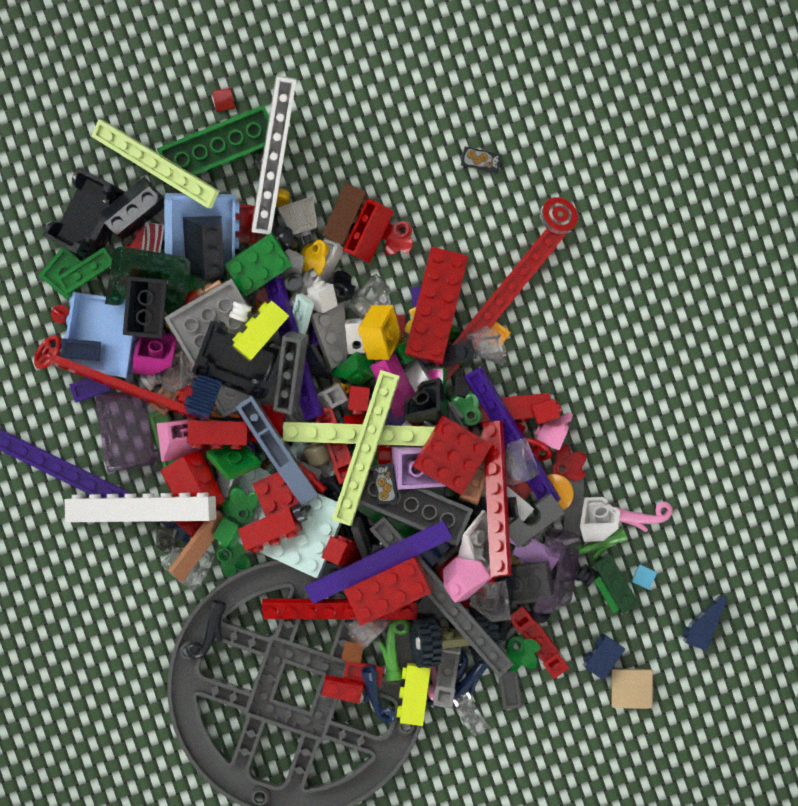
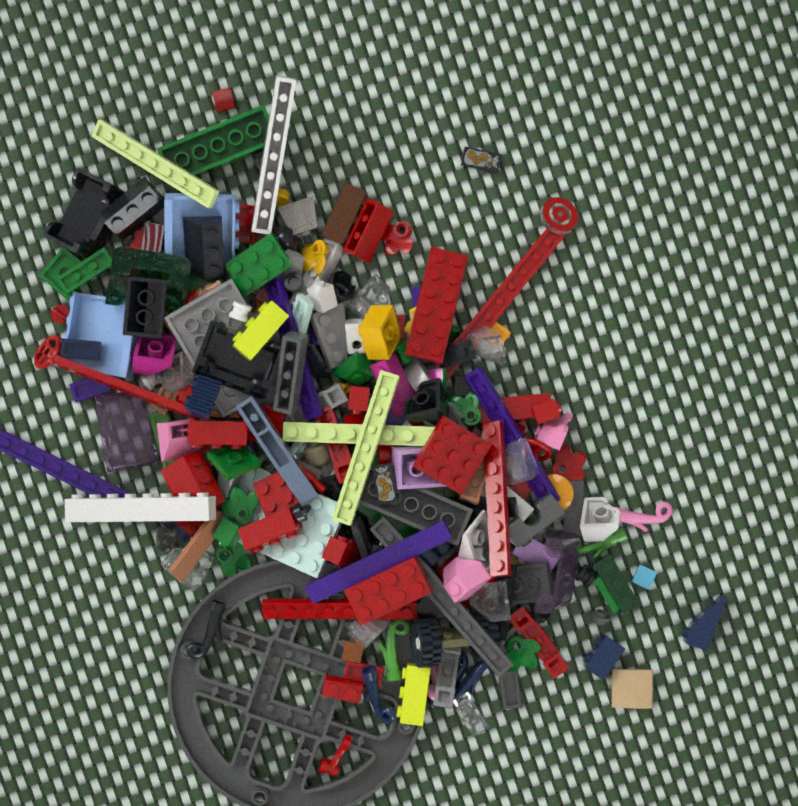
(331, 766): none -> red brick
(600, 617): none -> dark grey plate

